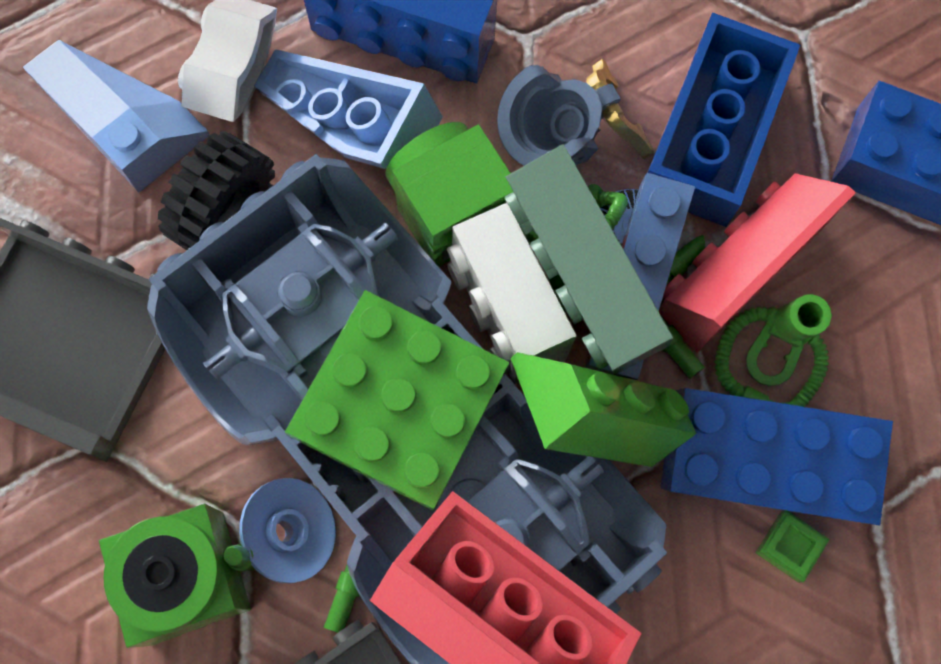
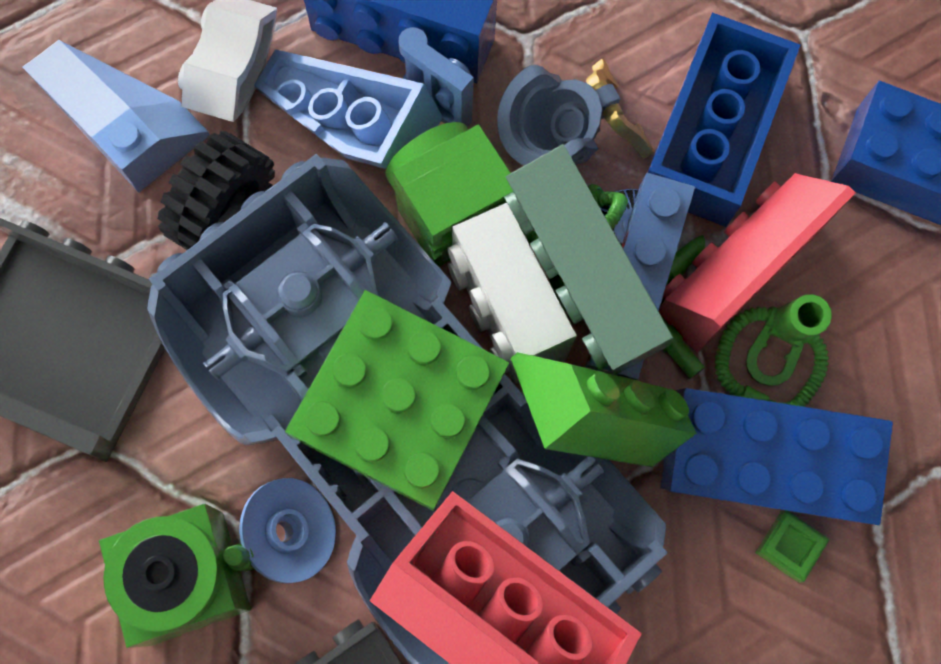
(342, 603): bright green piece -> none
(445, 79): none -> medium blue plate

